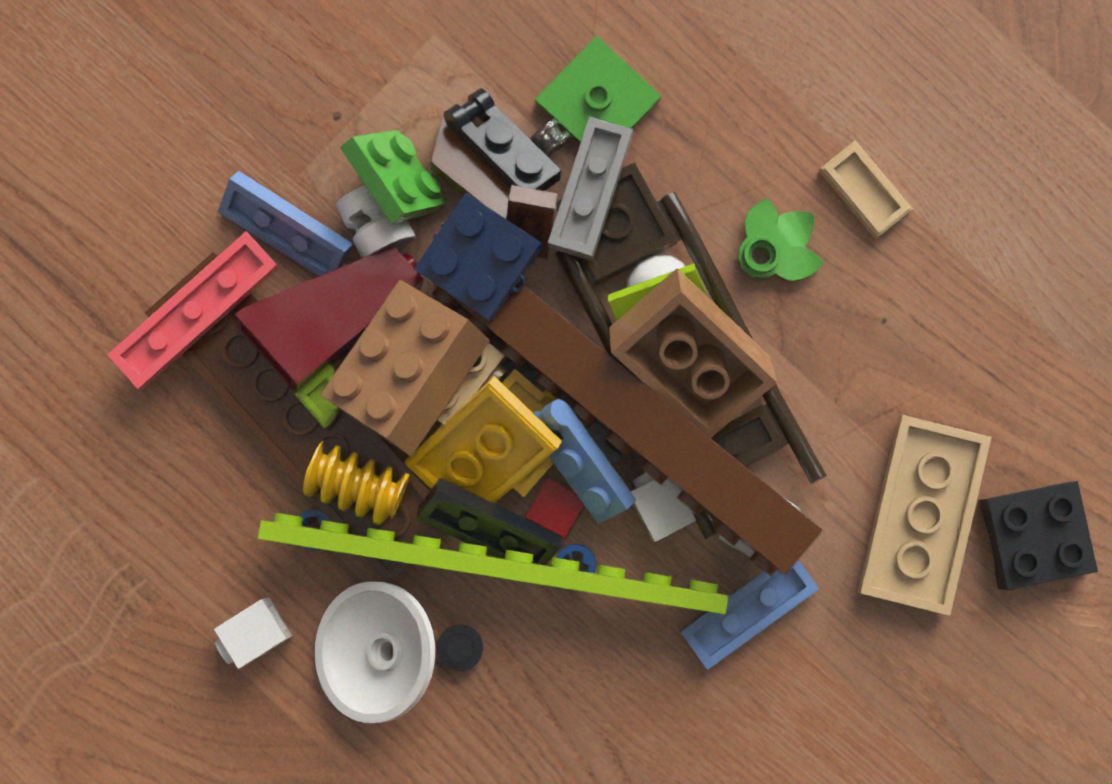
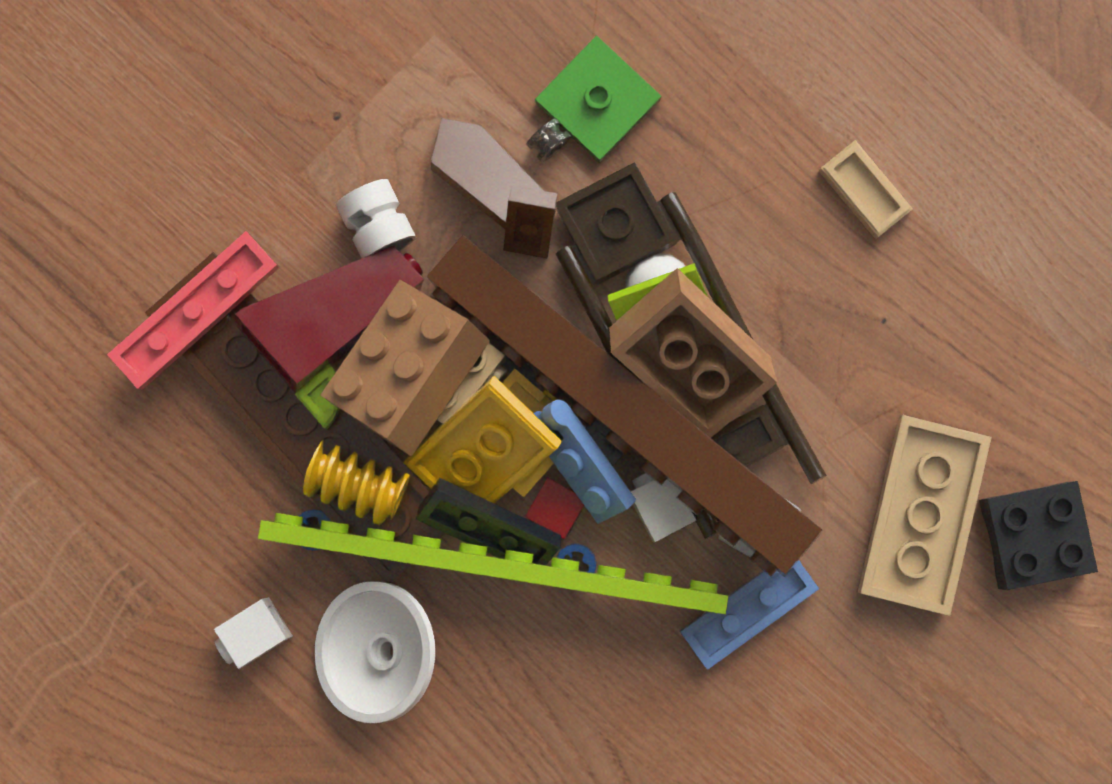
(283, 225): medium blue plate -> none
(394, 175): bright green plate -> none
(460, 647): black plate -> none
(479, 257): dark blue plate -> none
(501, 144): plate -> none
(590, 188): light grey plate -> none
(782, 240): bright green plate -> none

